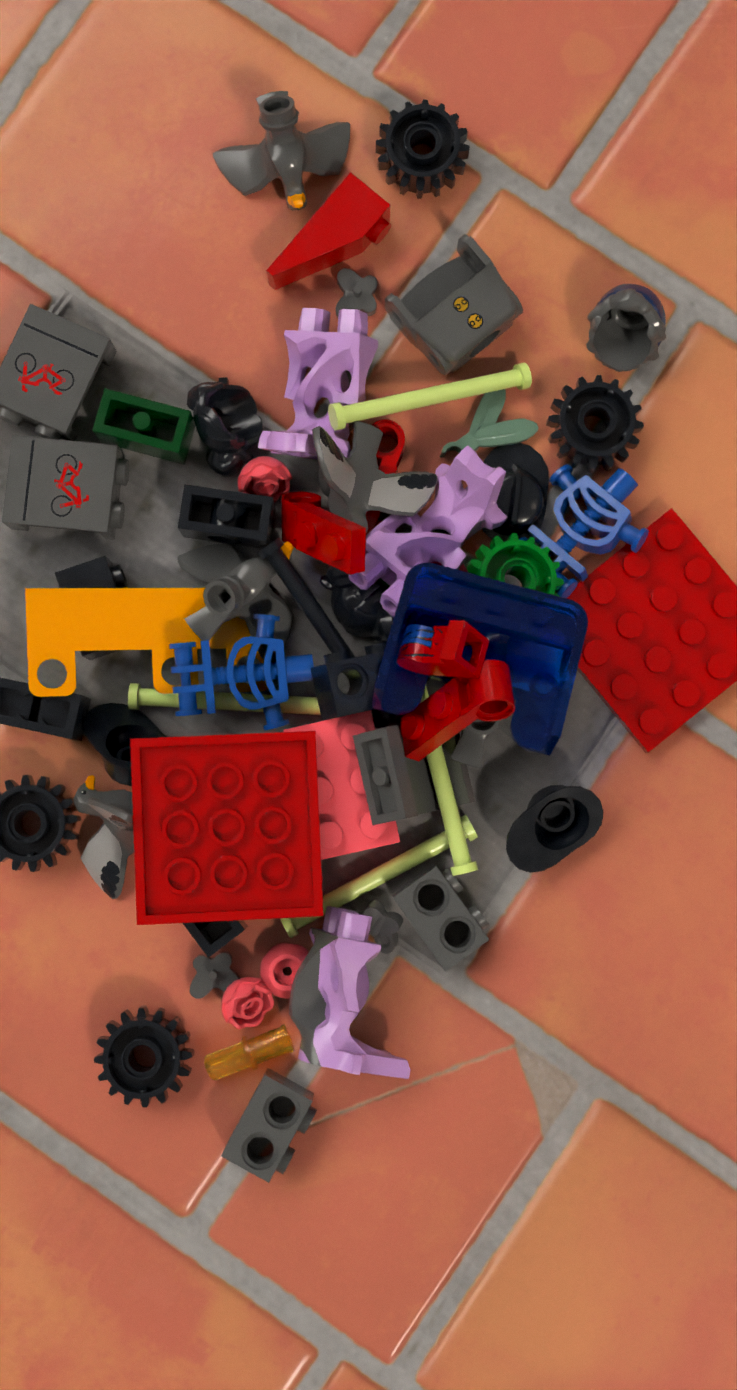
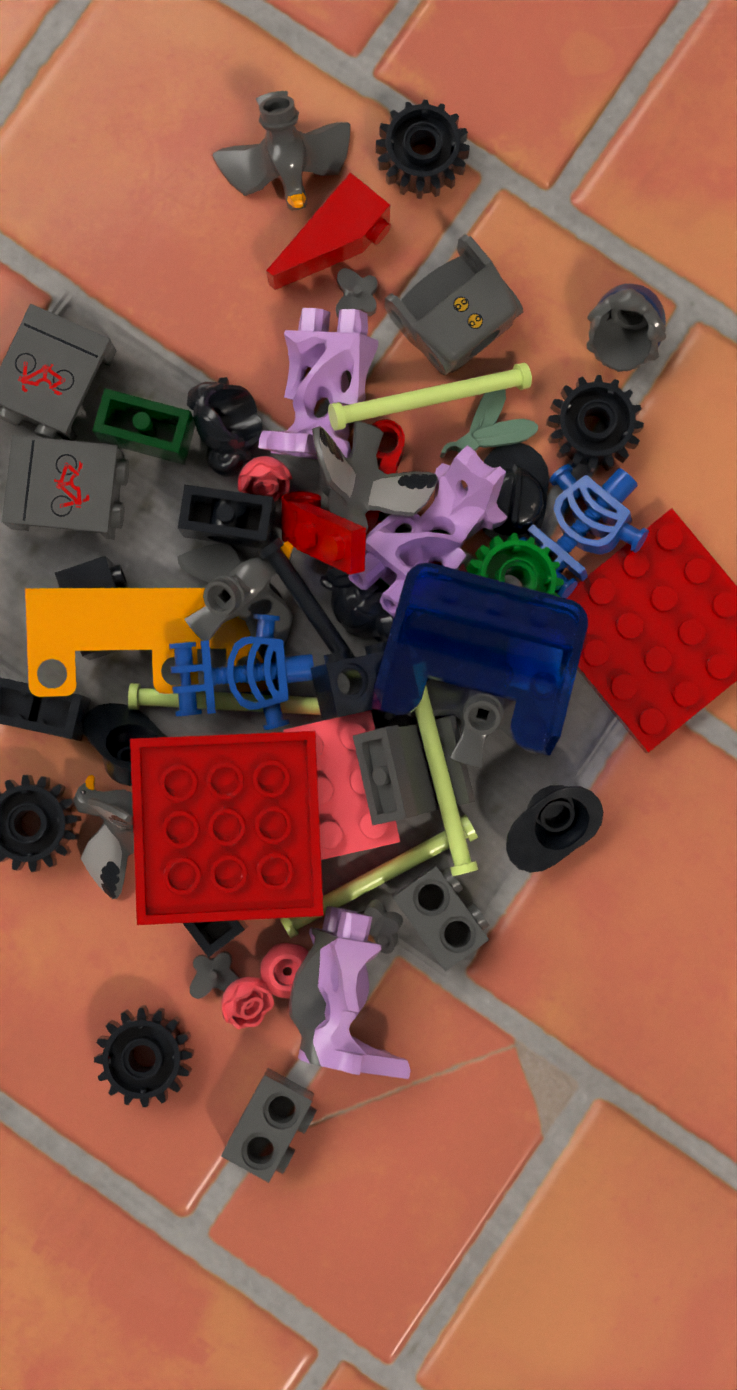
(248, 1053): clear yellow axle -> none
(440, 648): red leg -> none
(456, 707): red plate -> none

